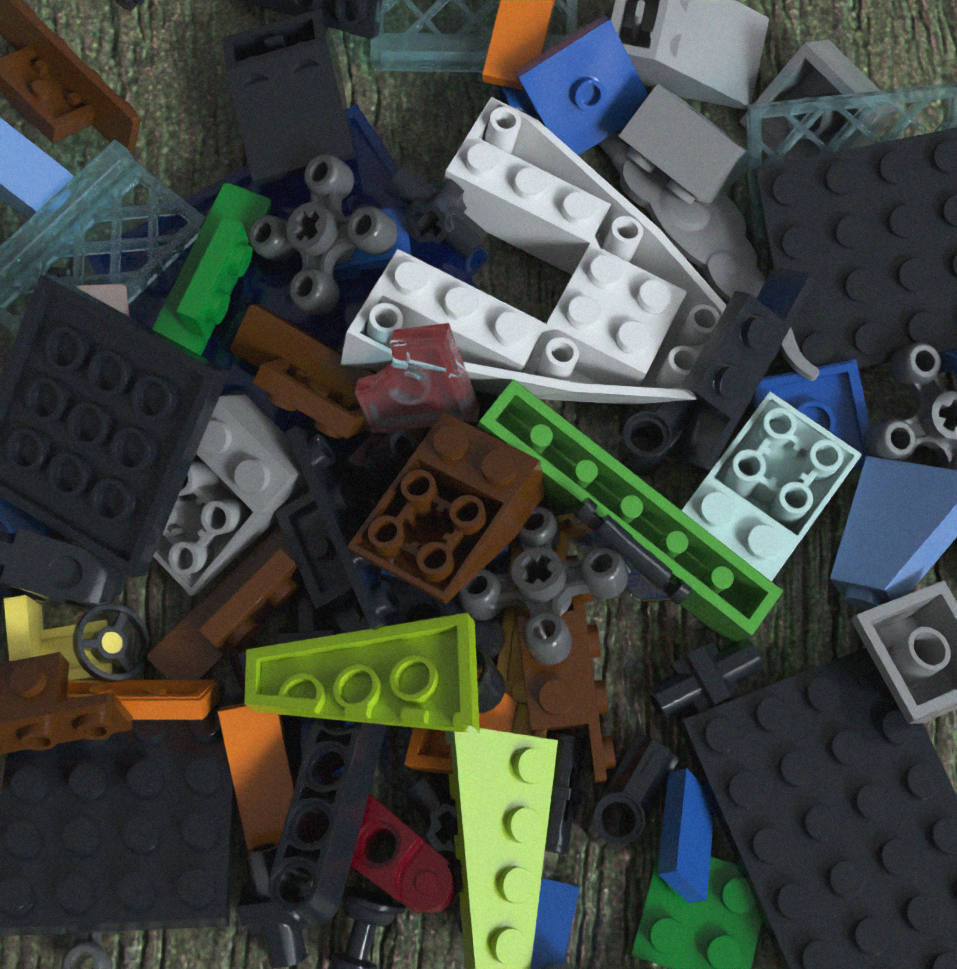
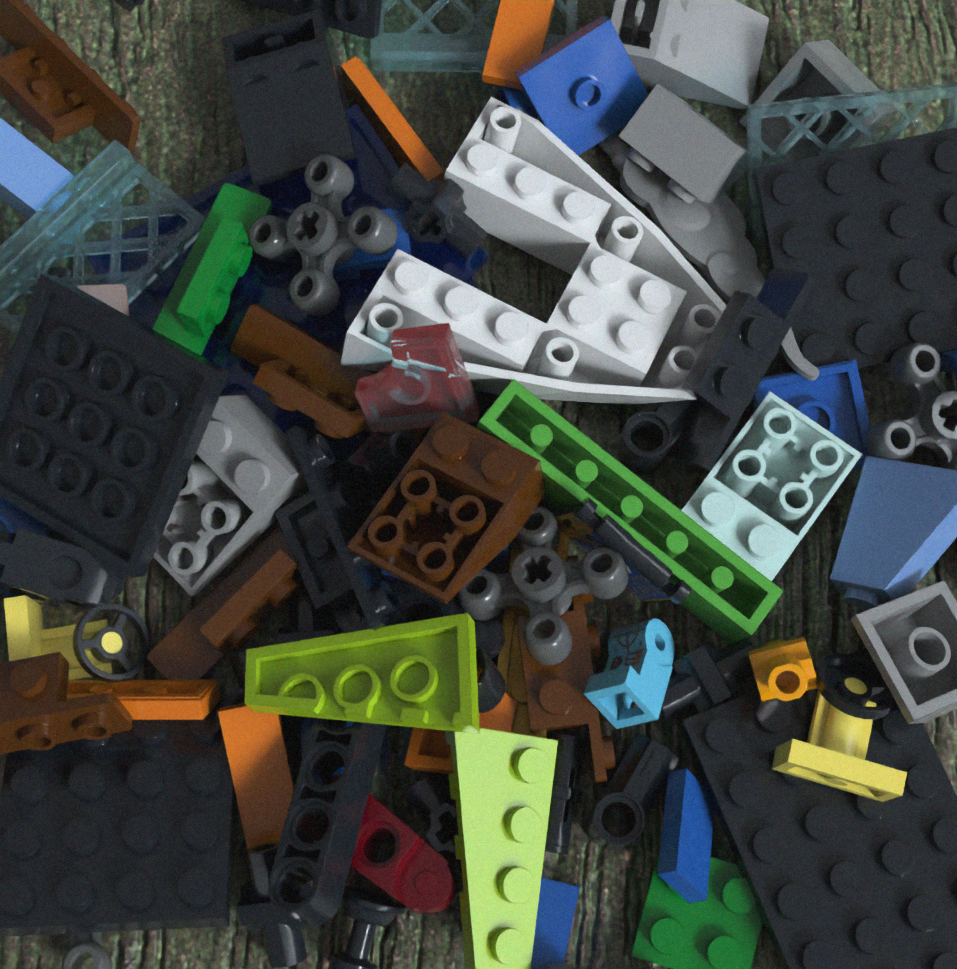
(388, 120): none -> orange tile
(635, 672): none -> medium azure leg
(783, 669): none -> light orange axle
(842, 733): none -> light yellow piece

